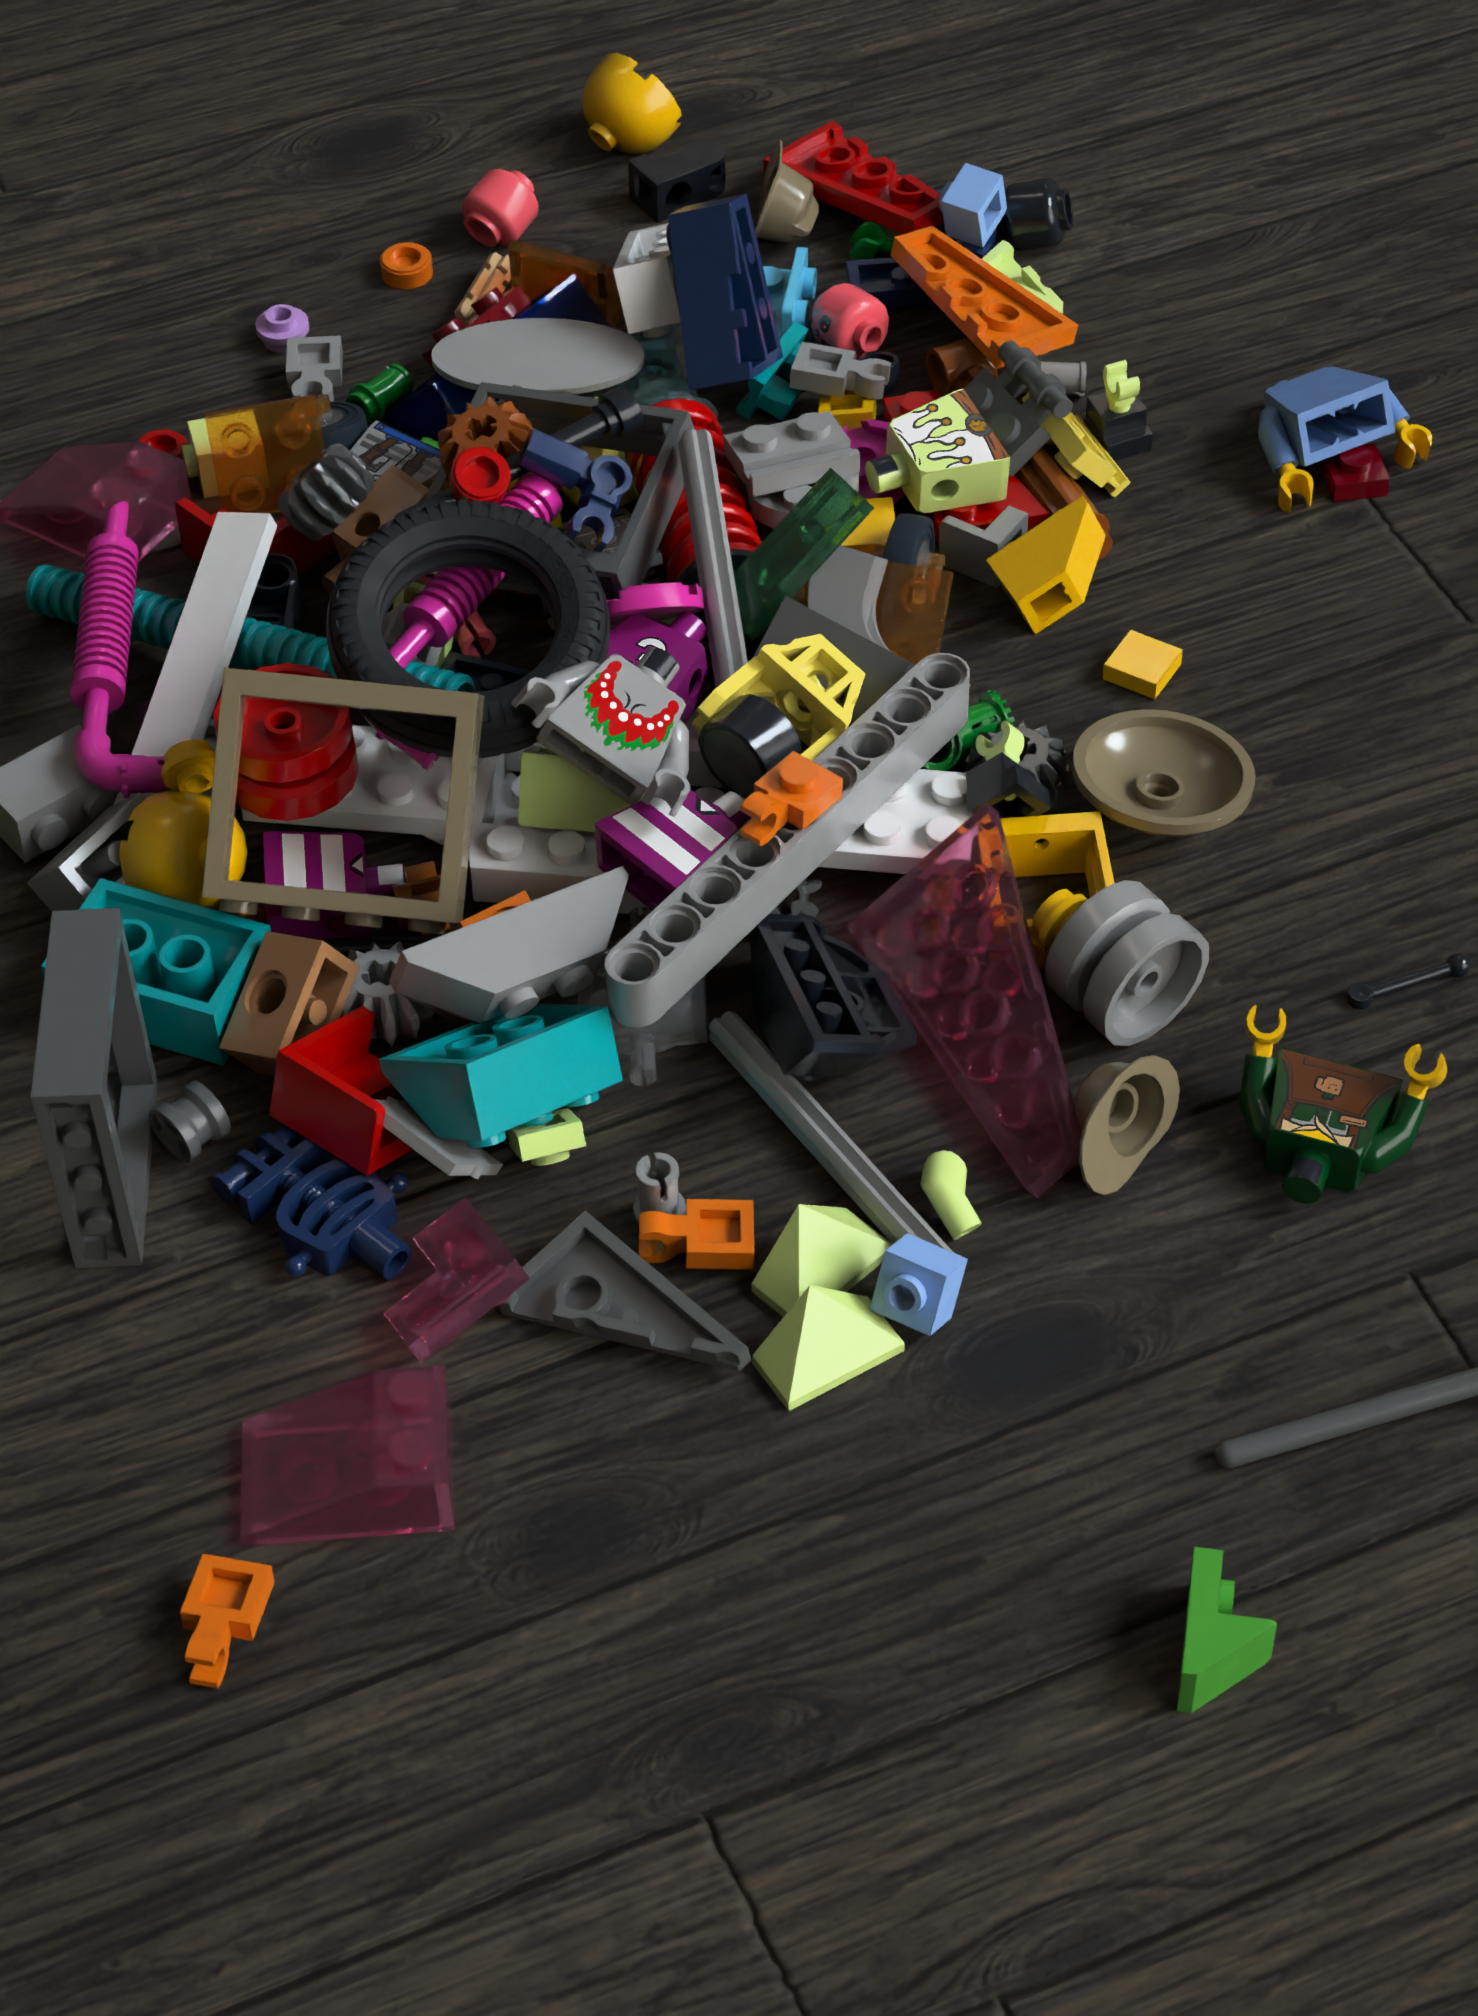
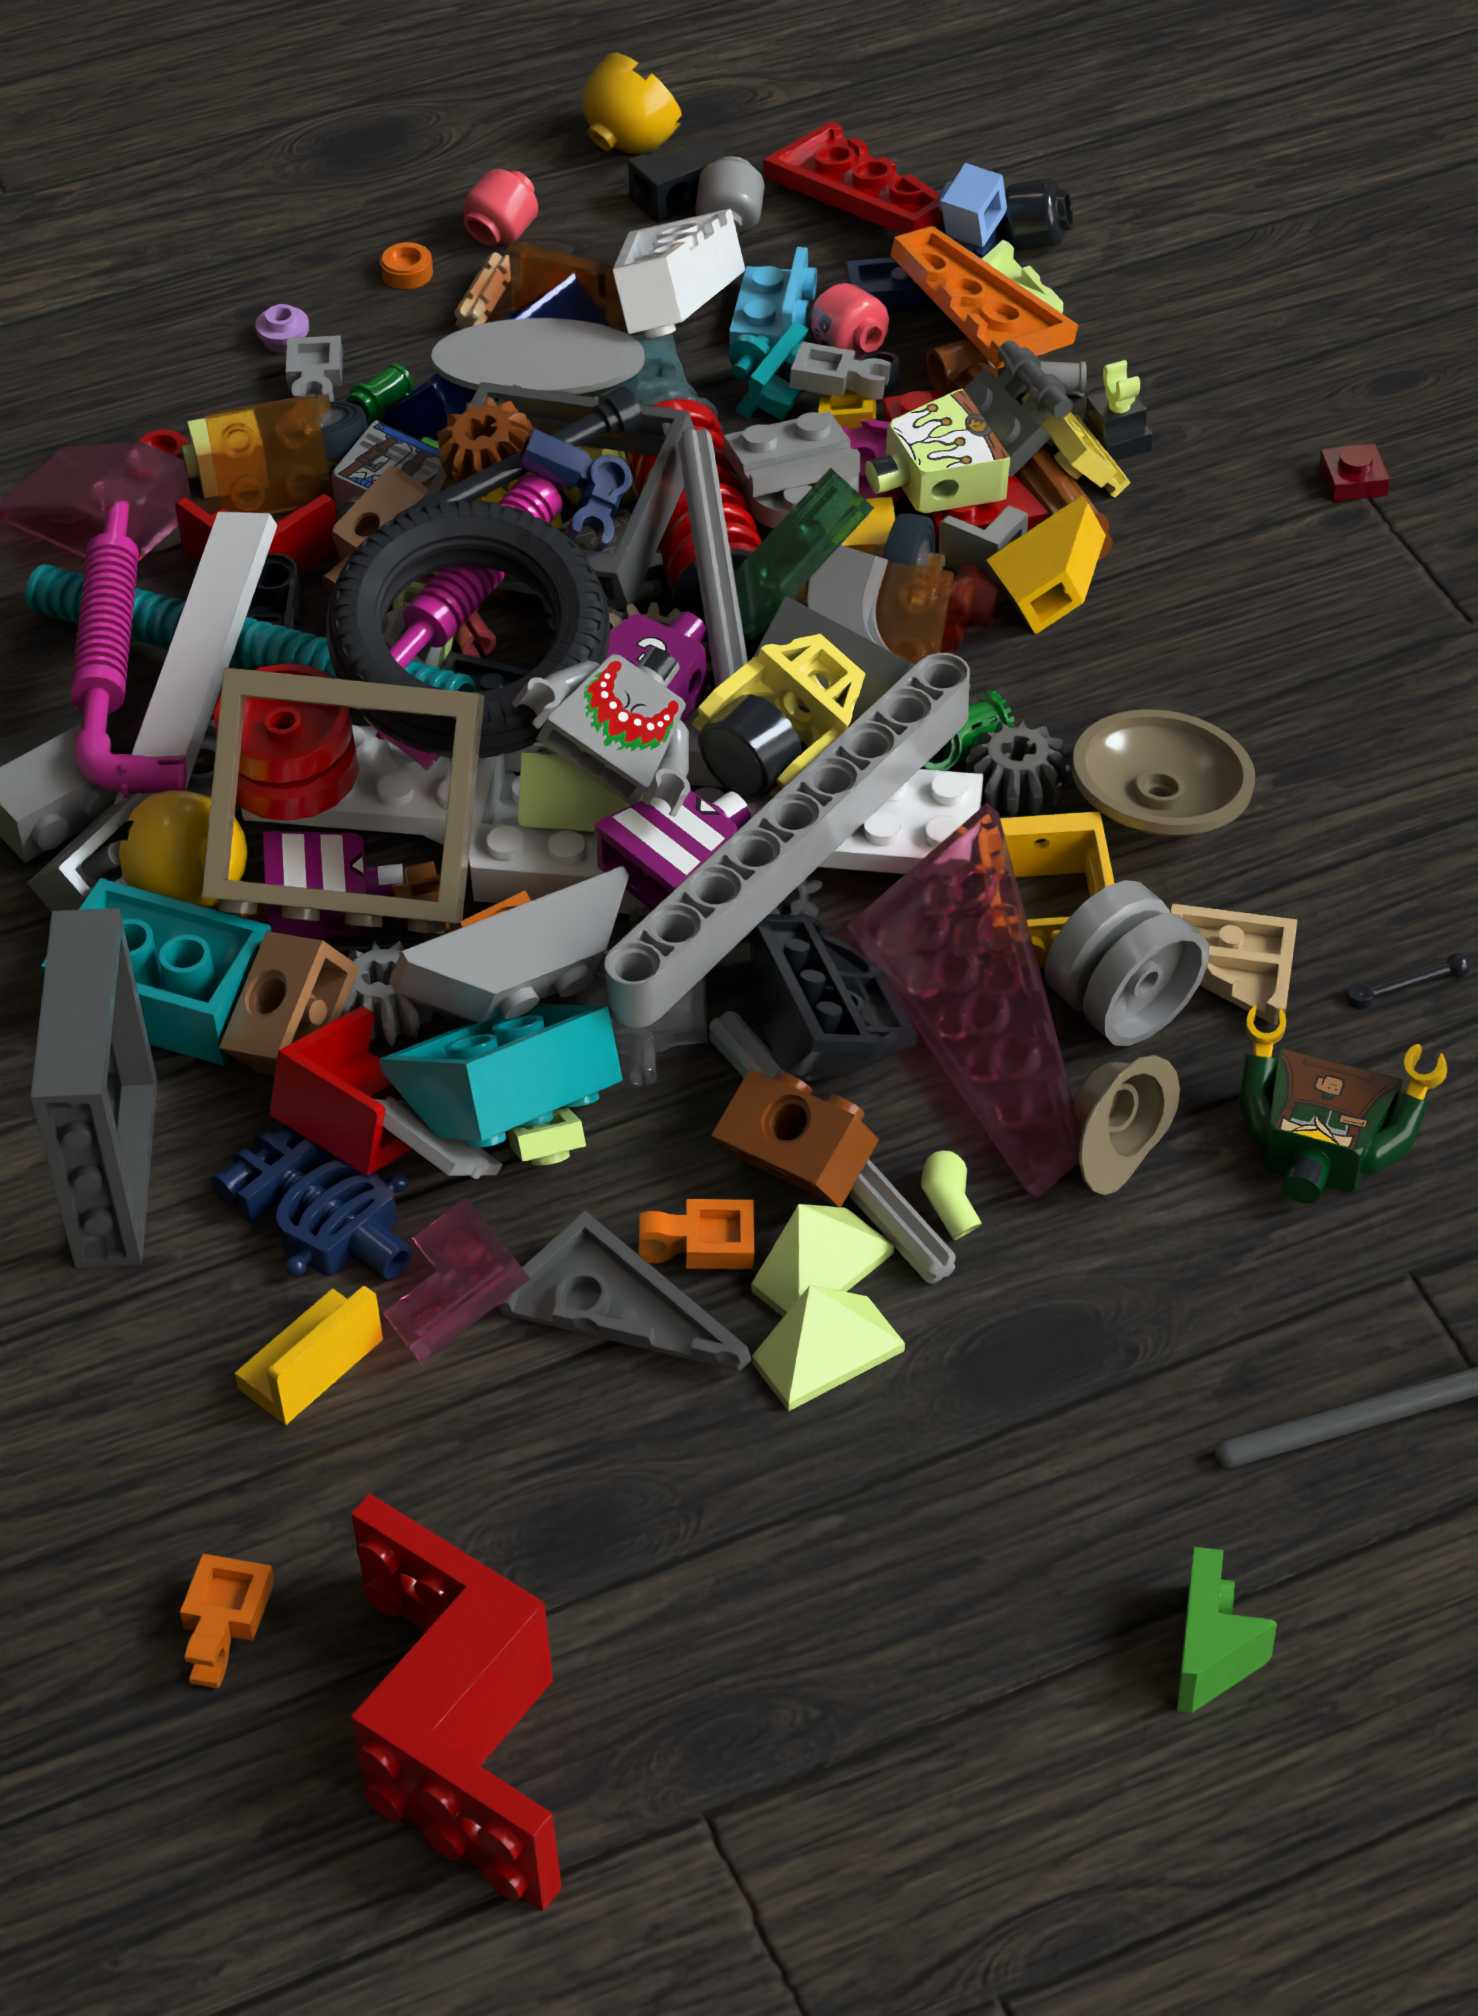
(189, 766): yellow plate -> none
(189, 1121): dark grey wheel -> none
(312, 1353): none -> yellow panel
(325, 492): dark grey gear -> none
(351, 1461): clear pink slope -> none
(454, 1703): none -> red bracket
(479, 475): red tile -> none
(488, 308): dark red wing -> none
(655, 601): dark pink tile -> none
(660, 1188): light grey pin -> none
(721, 293): dark blue wedge -> none
(733, 185): none -> light grey head
(785, 202): dark tan piece -> none
(791, 793): orange plate -> none
(818, 1161): none -> dark orange brick
(868, 241): green hand -> none
(918, 1284): light blue plate -> none
(970, 601): none -> clear red plate
(1003, 781): black piece -> none
(1054, 913): yellow plate -> none
(1142, 664): yellow tile -> none
(1246, 957): none -> tan wing
(1327, 416): medium blue torso -> none

